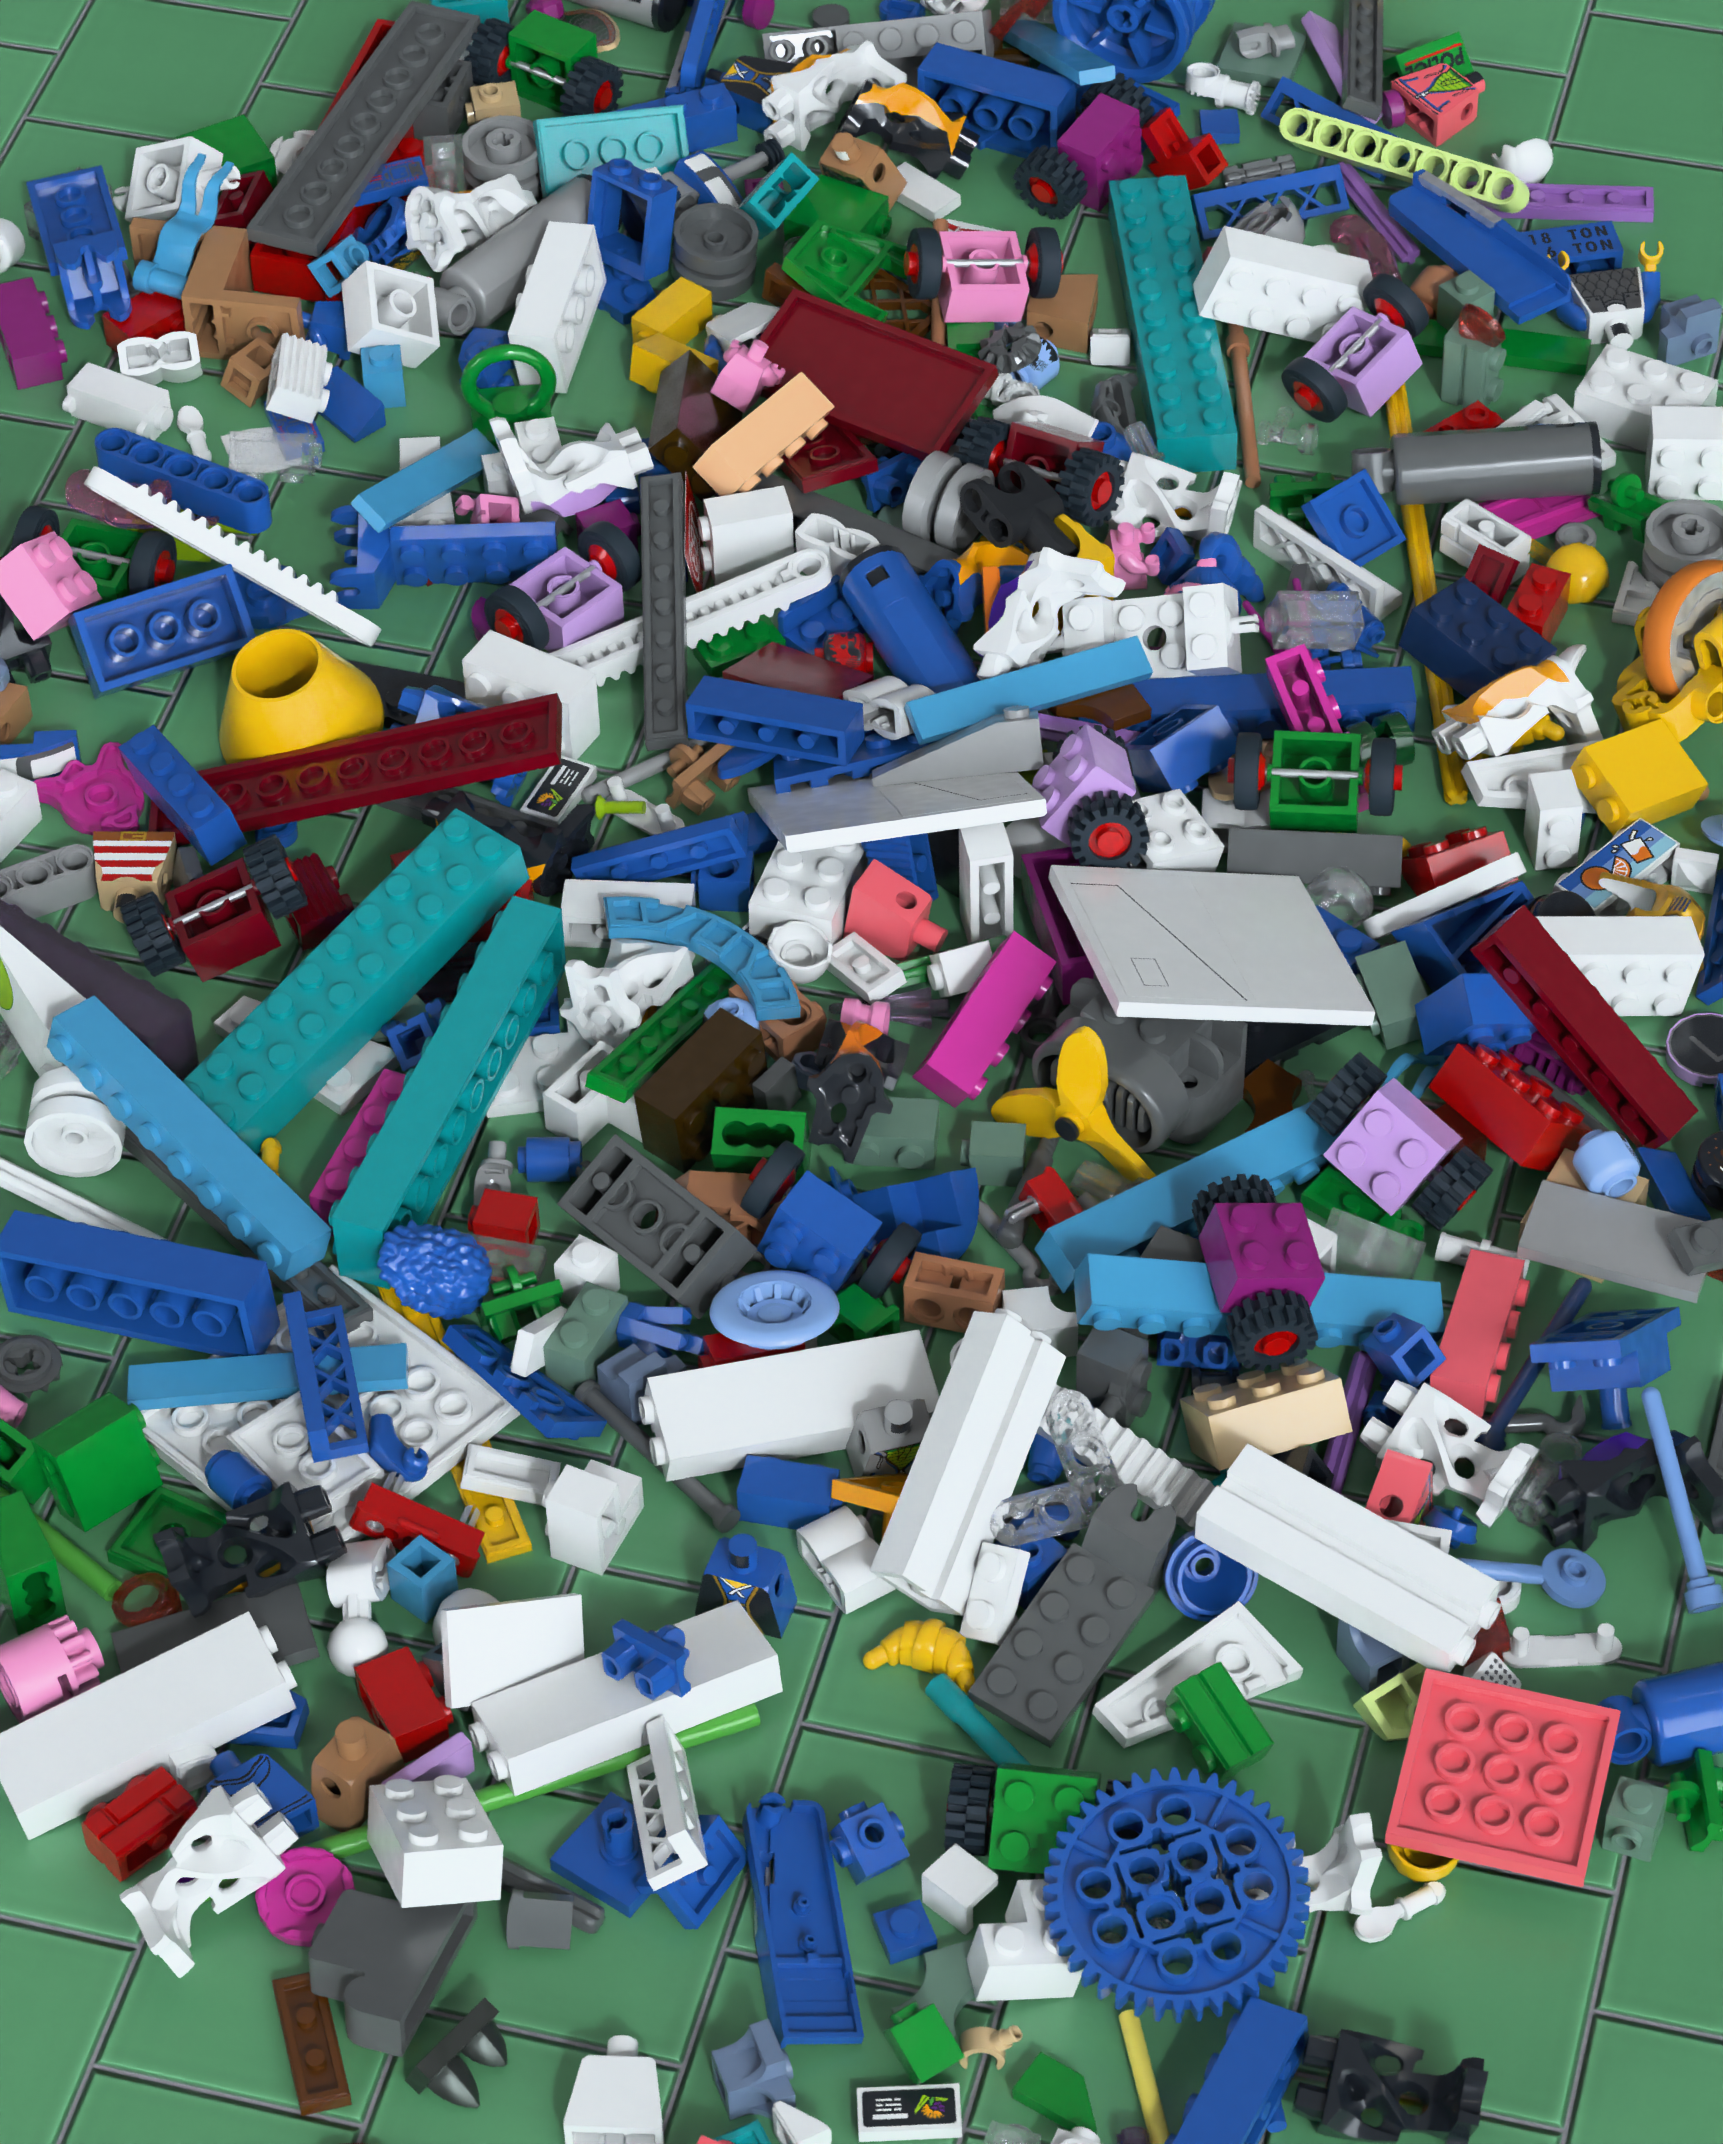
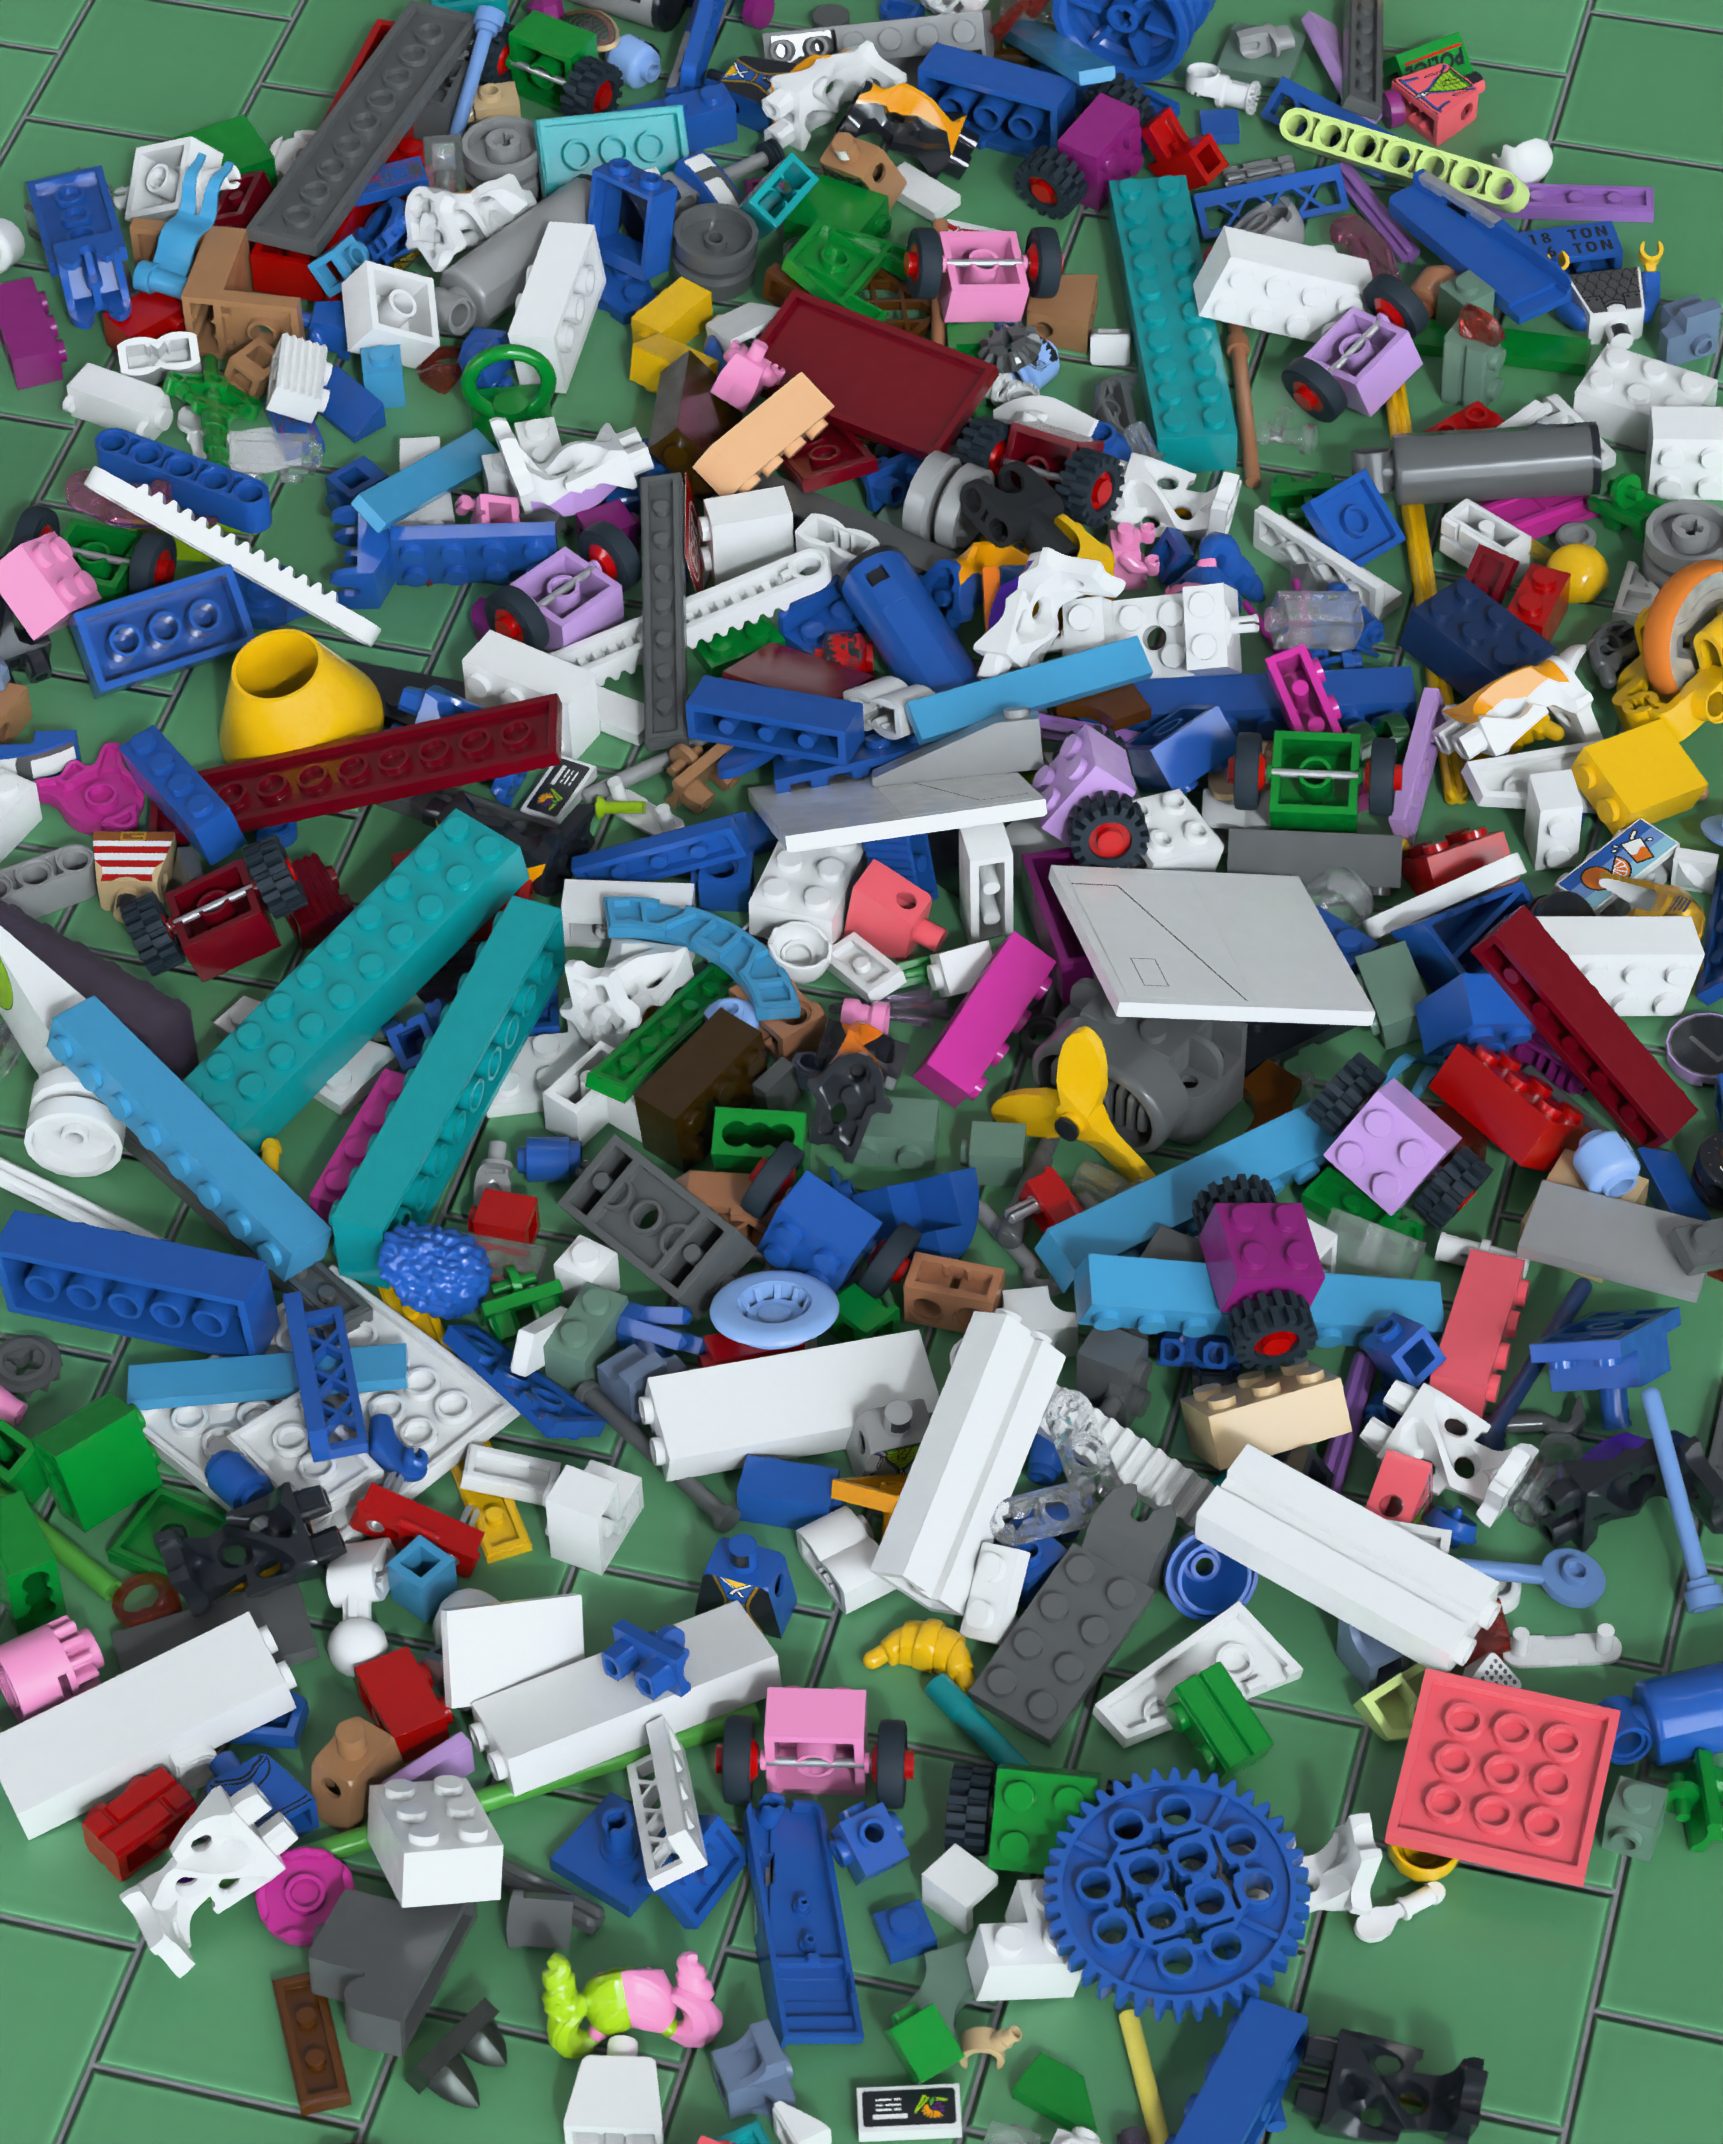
(215, 402): none -> green bar
(350, 481): none -> blue brick
(440, 376): none -> clear red piece
(487, 23): none -> medium blue piece
(621, 716): none -> white tile
(628, 2000): none -> hair
(636, 60): none -> light blue head
(815, 1747): none -> brick
(1418, 766): none -> lavender tile
(1611, 650): none -> dark grey piece

